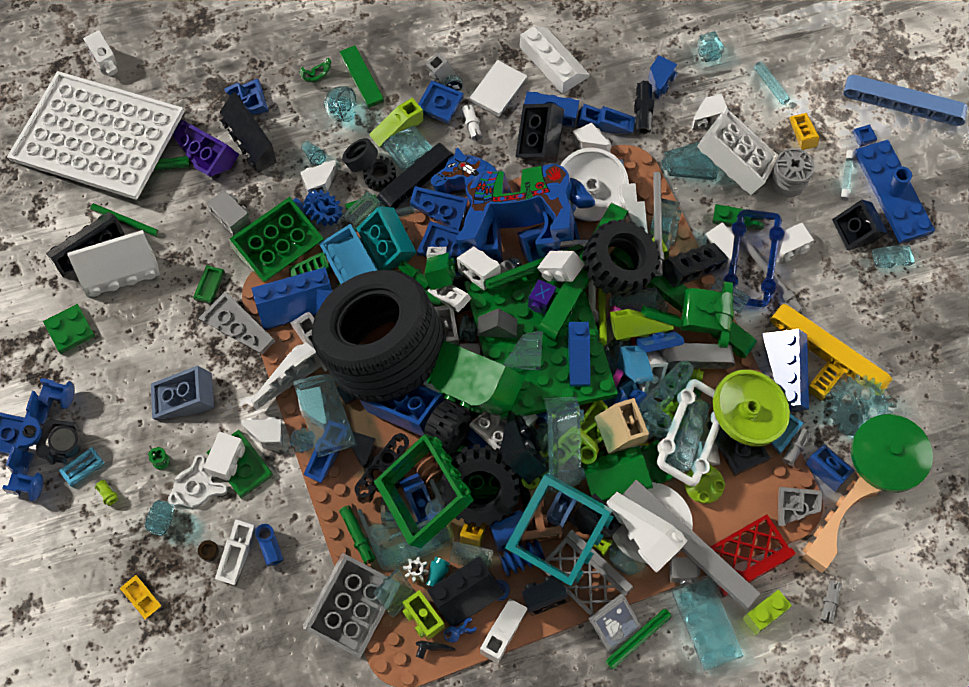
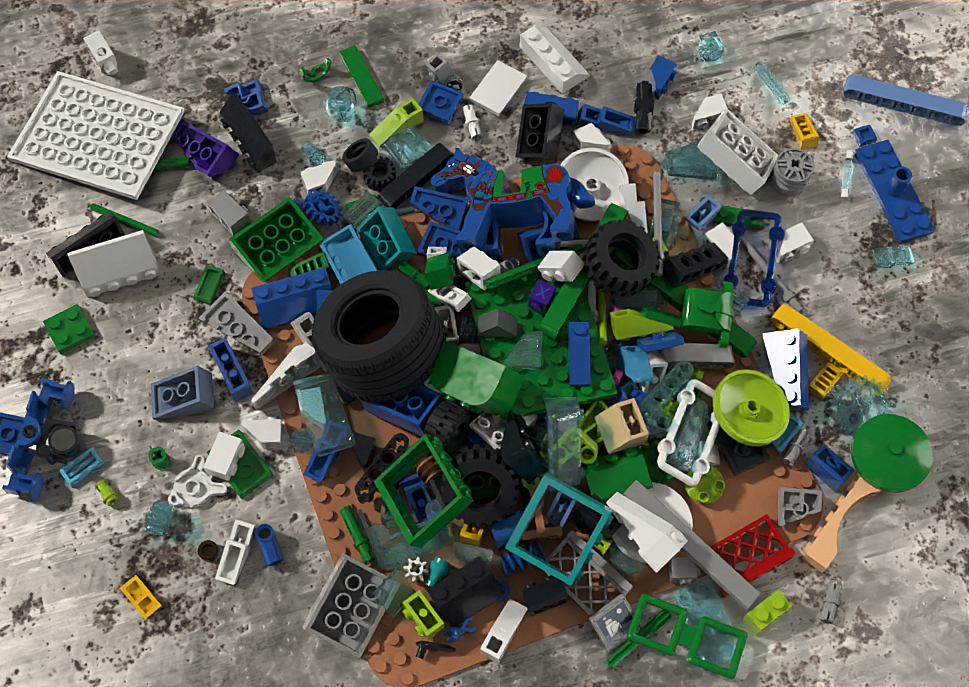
(230, 369): none -> blue brick
(687, 636): none -> green bar
(703, 213): none -> medium blue slope
(859, 225): black slope -> none

